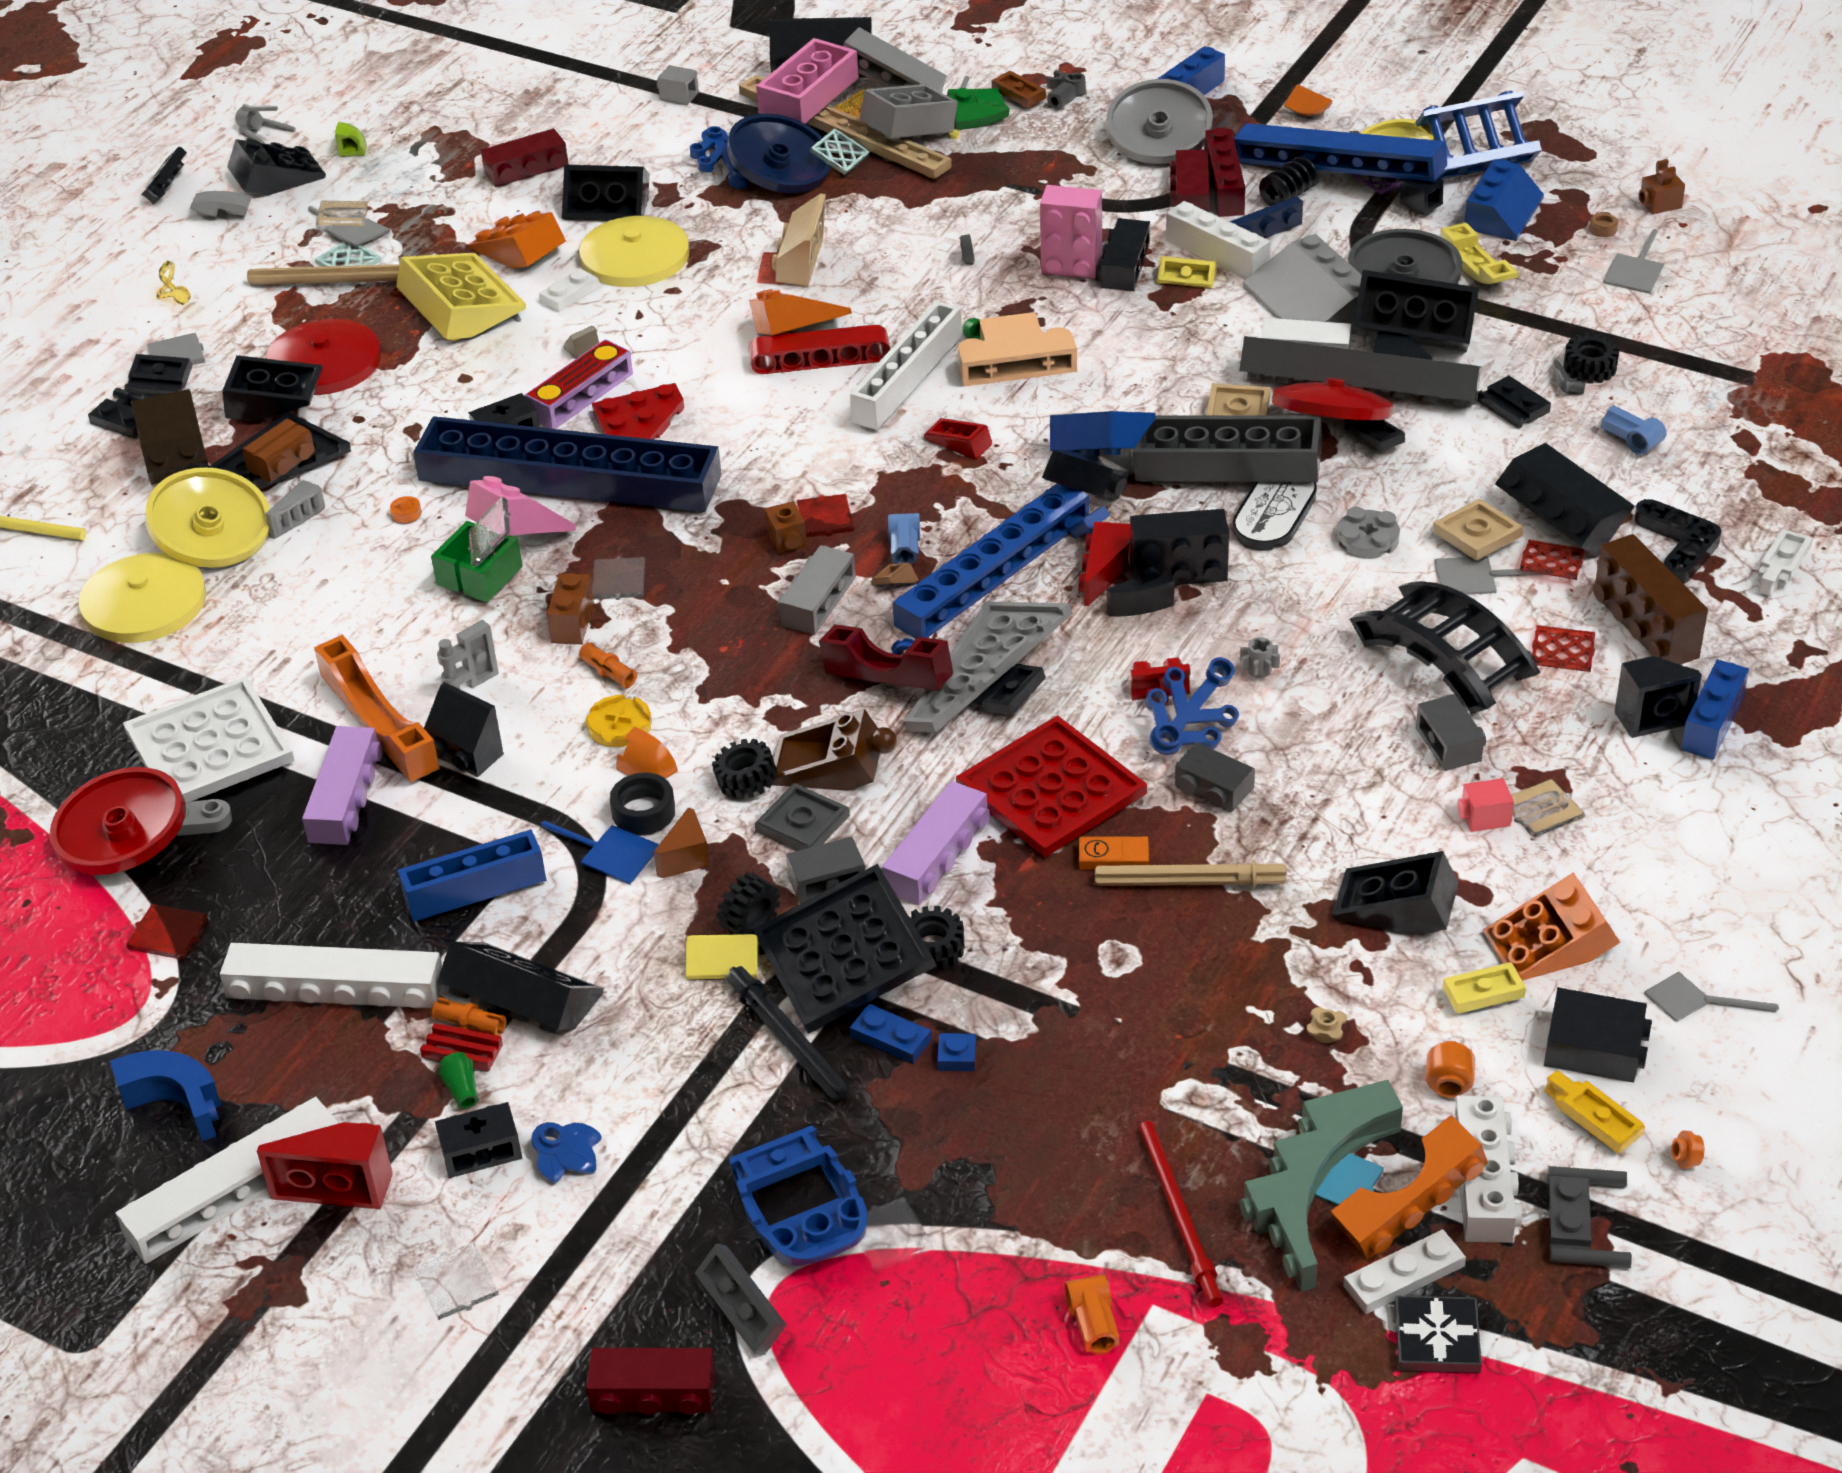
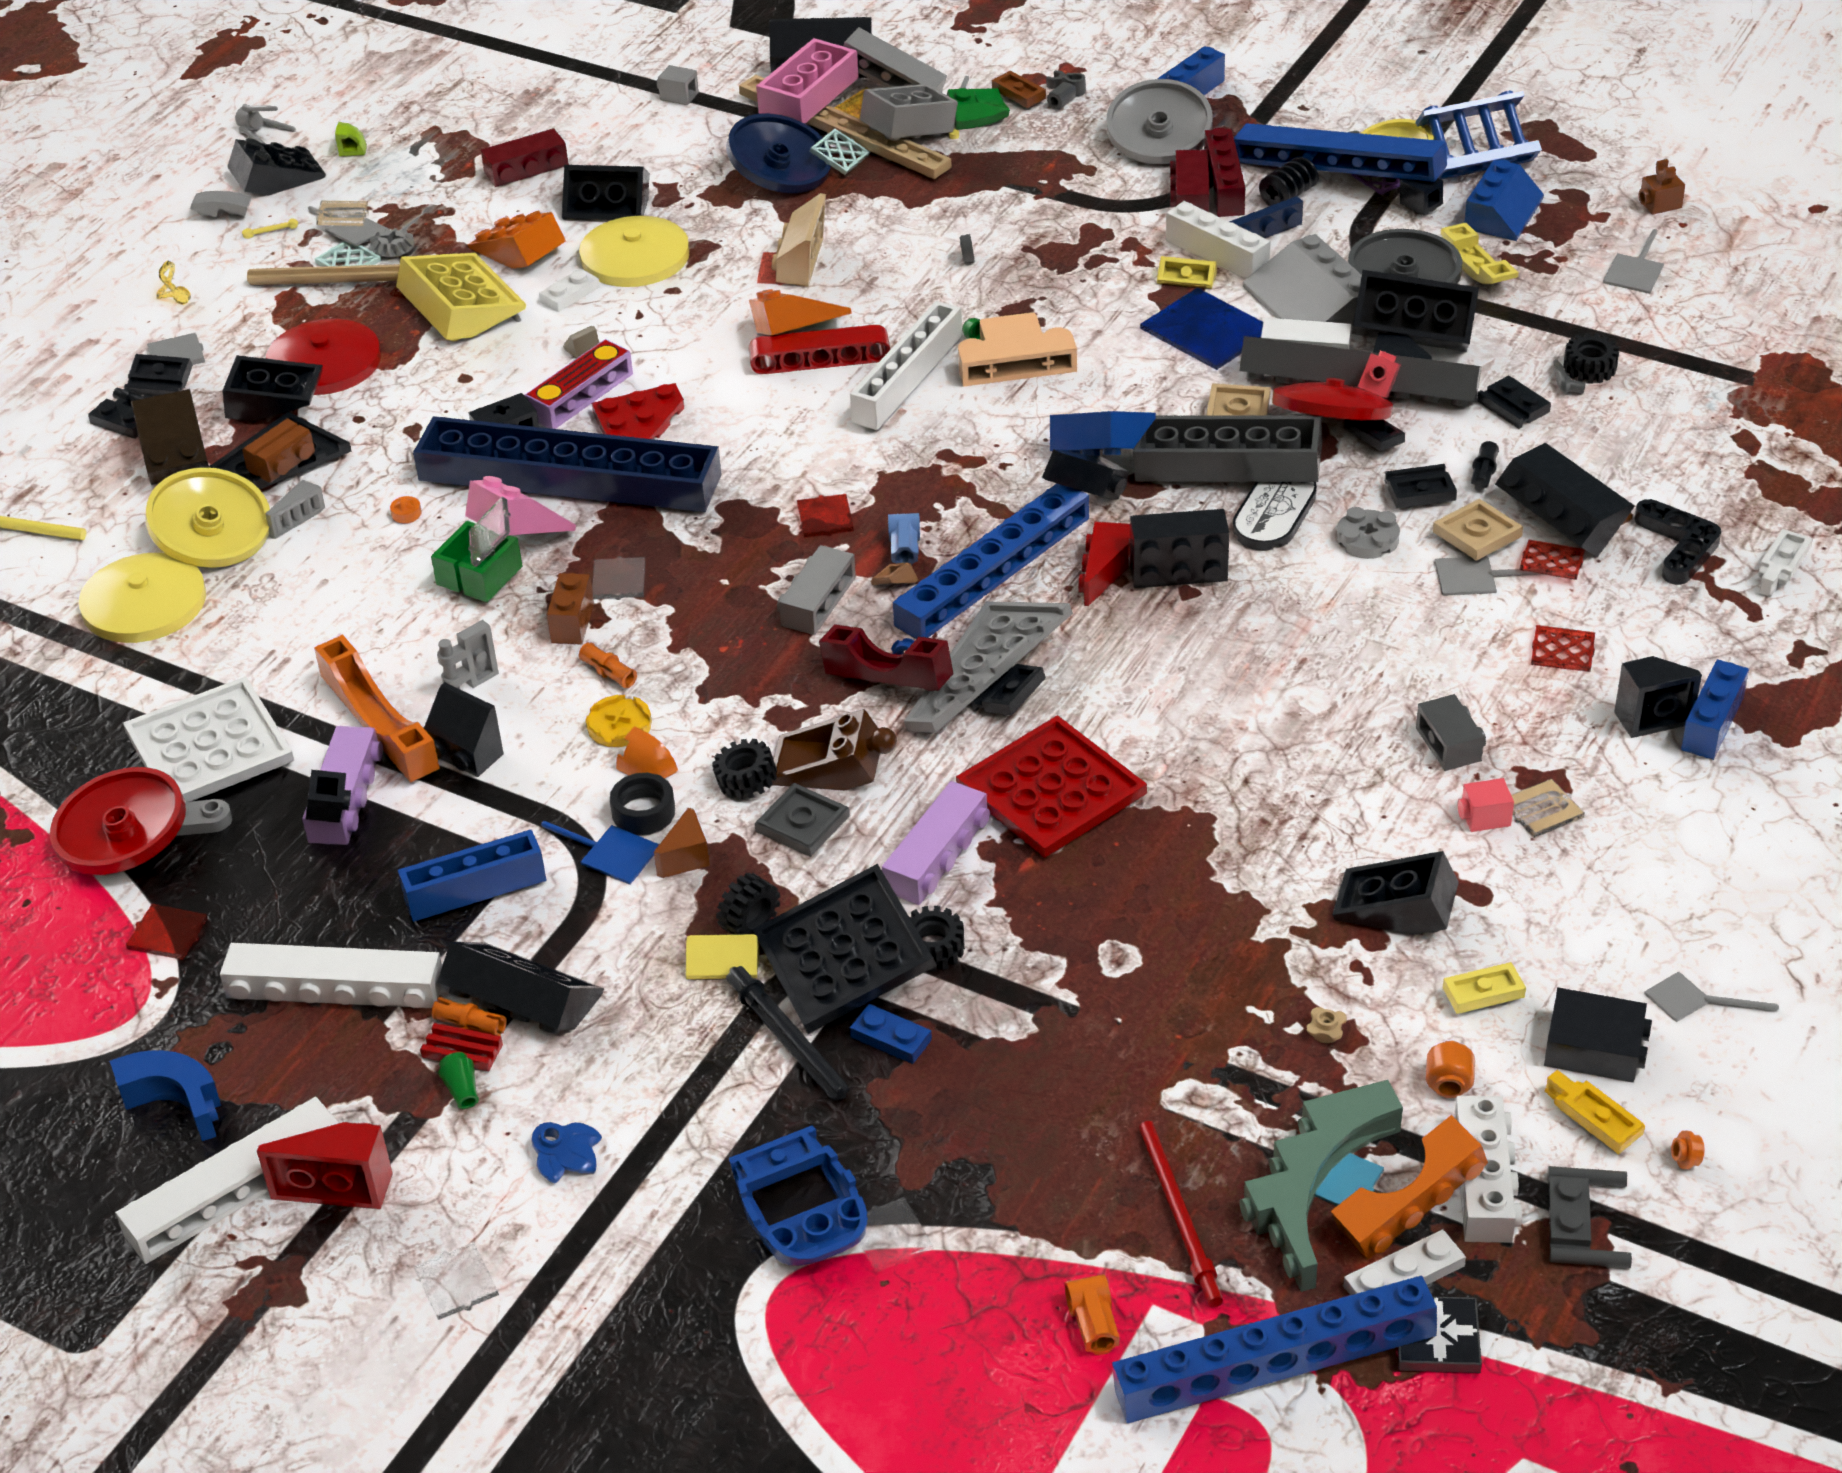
(162, 178): black hinge -> none
(249, 233): none -> light yellow hinge
(327, 796): none -> black brick
(400, 243): none -> light grey gear
(478, 1139): black brick -> none
(651, 1380): dark red brick -> none
(716, 138): blue plant -> none
(740, 1299): dark grey plate -> none
(785, 527): dark orange brick -> none
(823, 867): dark grey brick -> none
(956, 1052): blue plate -> none
(961, 436): red slope -> none
(1071, 231): bright pink brick -> none
(1086, 524): blue plate -> none
(1112, 851): orange tile -> none
(1124, 254): black brick -> none
(1136, 599): black slope -> none
(1145, 678): red hips -> none
(1189, 711): blue plant -> none
(1191, 874): tan axle -> none
(1204, 327): none -> clear blue piece
(1214, 777): dark grey brick -> none
(1259, 657): light grey gear -> none
(1274, 1349): none -> blue brick
(1307, 102): orange brick -> none
(1380, 374): none -> coral brick
(1420, 486): none -> black plate
(1428, 646): black fence -> none
(1484, 465): none -> black axle
(1552, 931): orange slope -> none
(1603, 225): medium nougat tile -> none
(1638, 433): medium blue piece -> none
(1650, 600): reddish brown brick -> none

